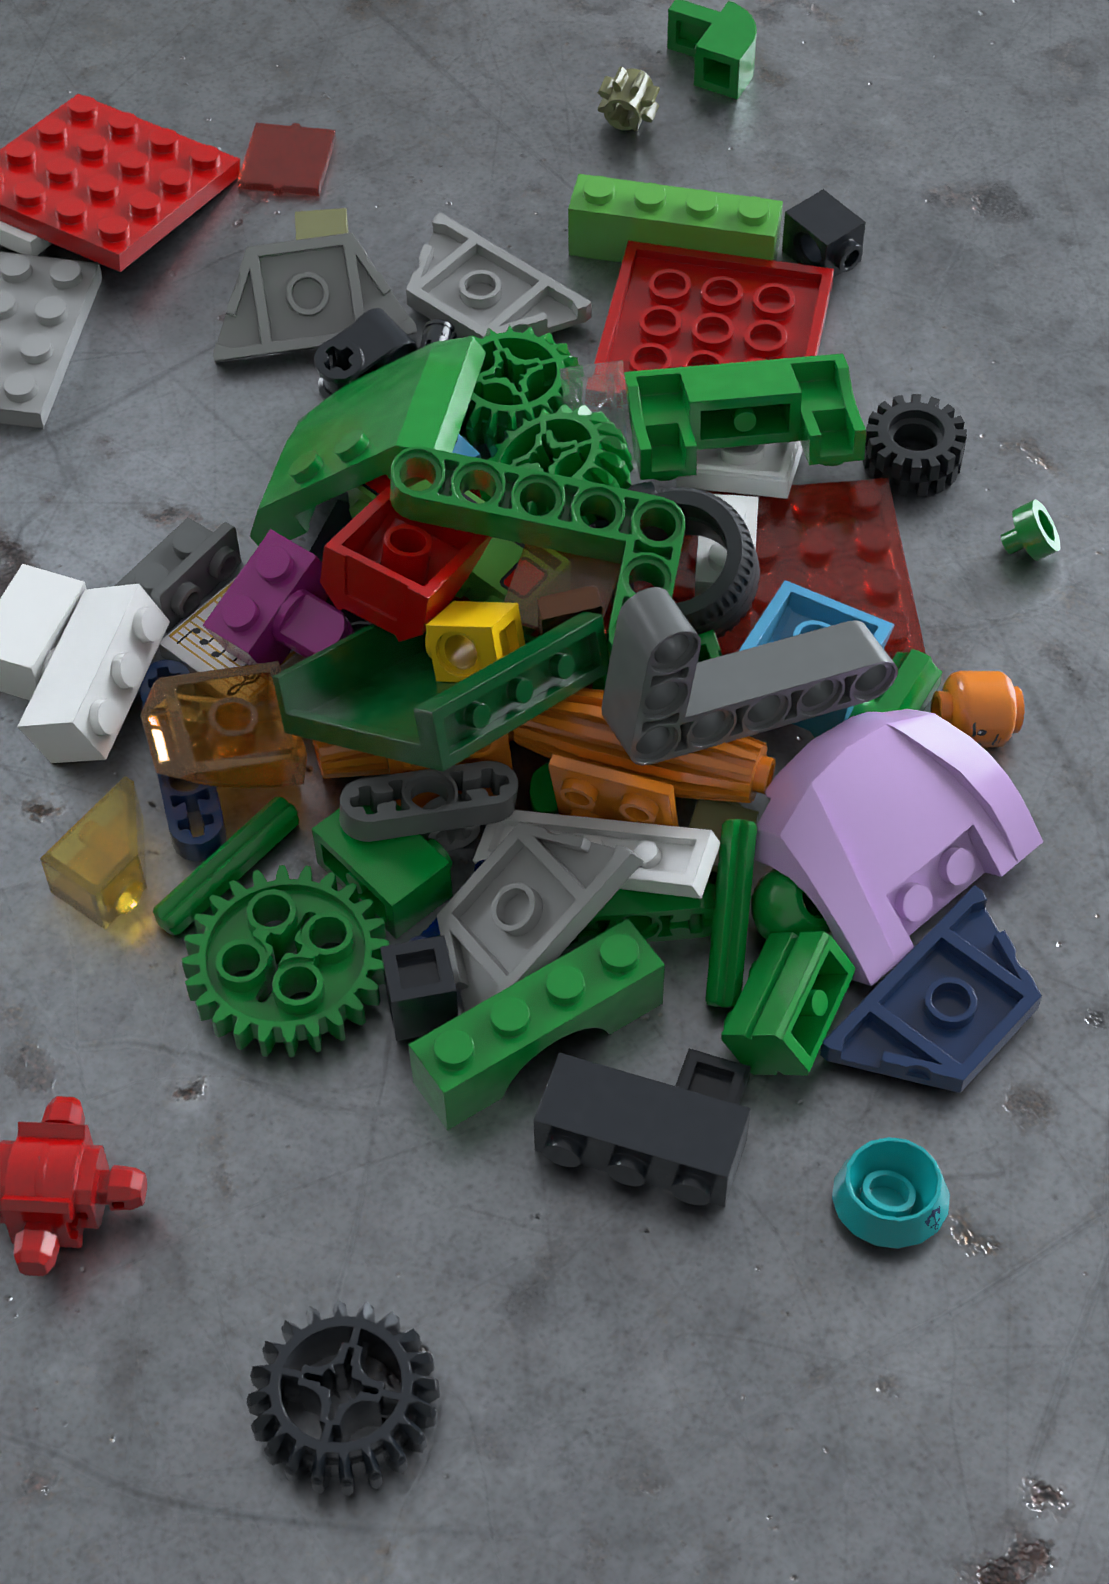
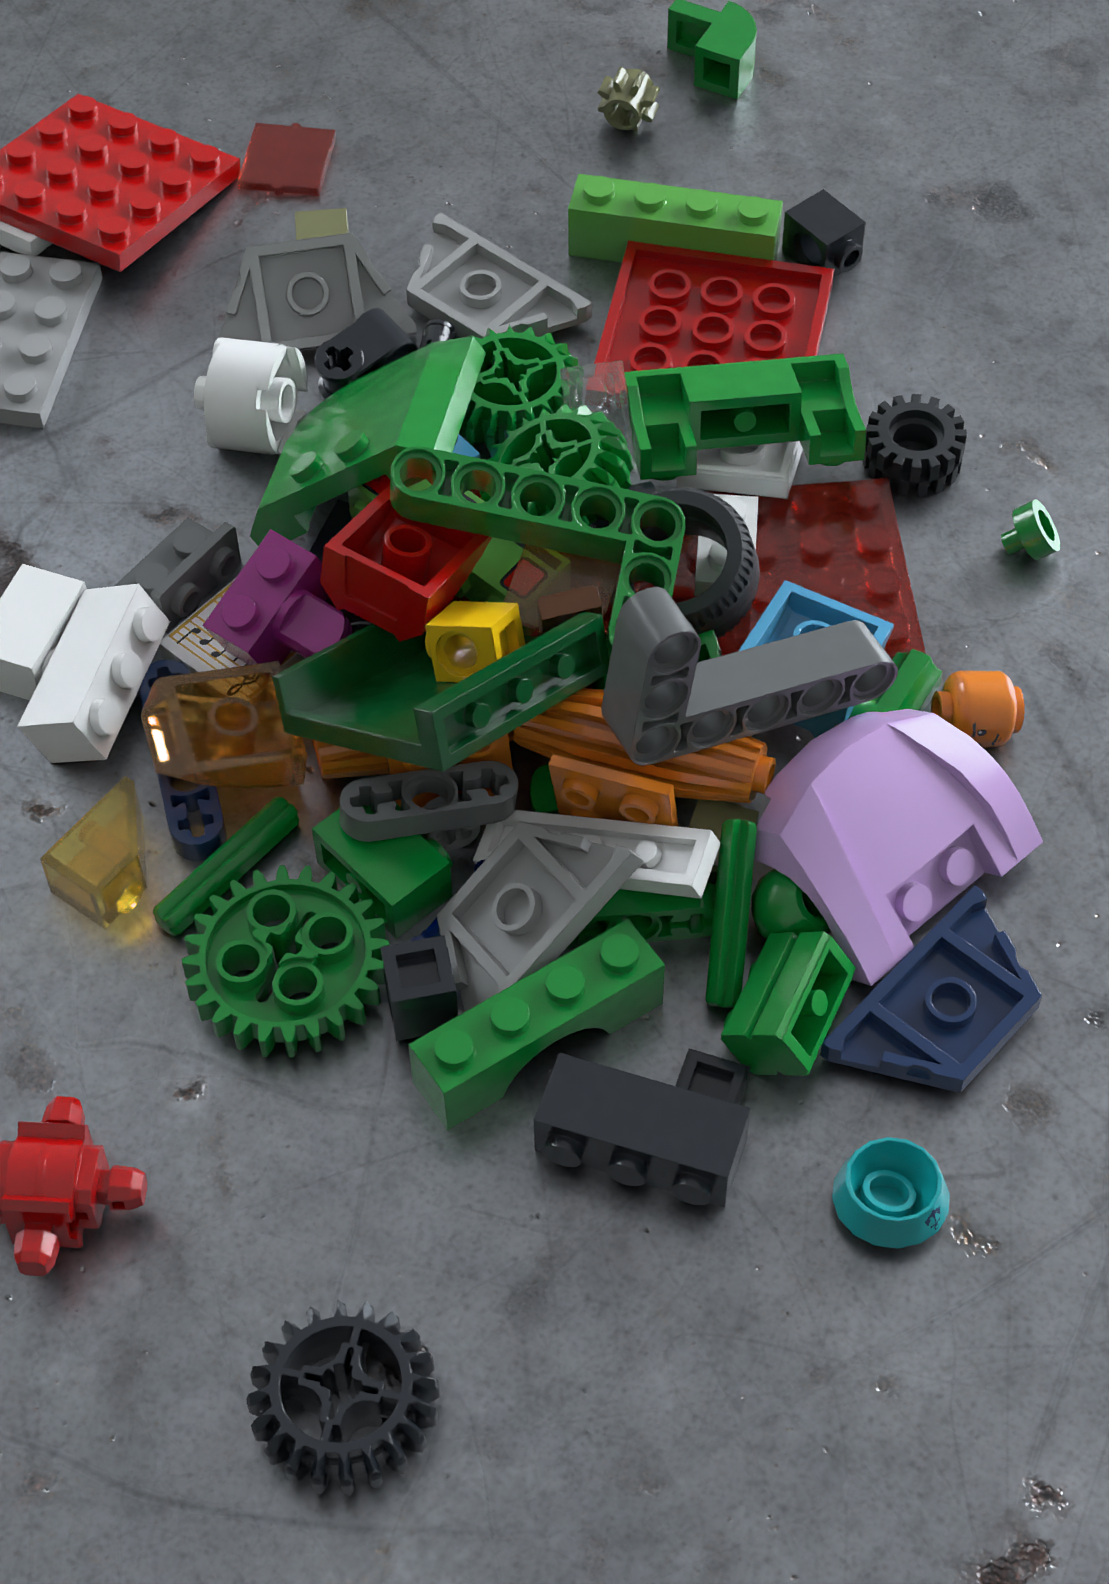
(251, 395): none -> white brick

